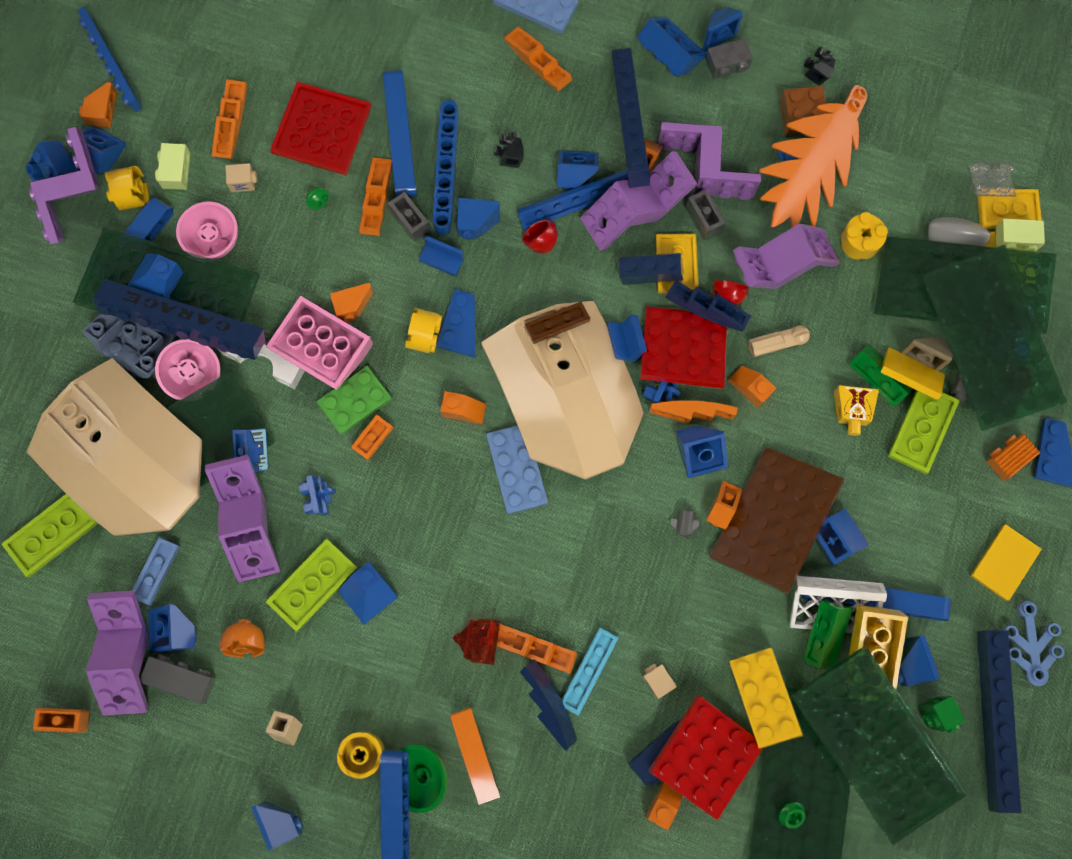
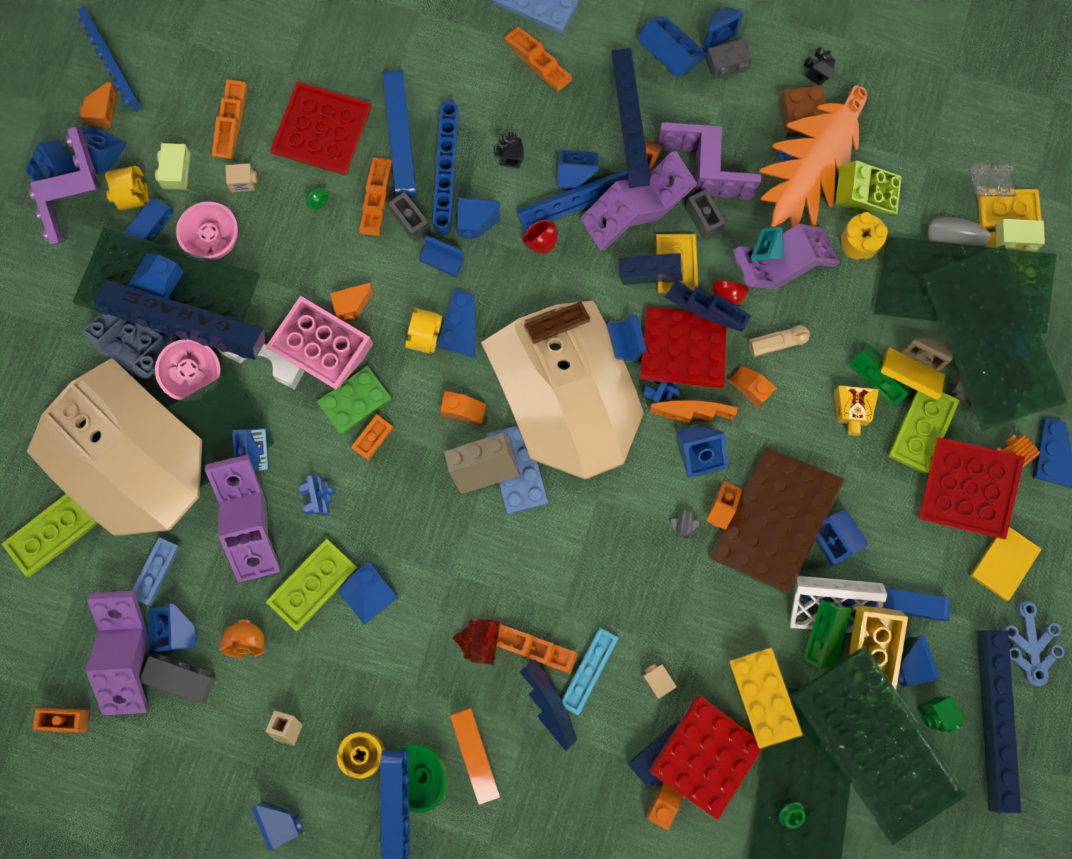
(482, 463): none -> dark tan slope
(769, 245): none -> teal slope
(868, 188): none -> lime slope
(971, 488): none -> red plate

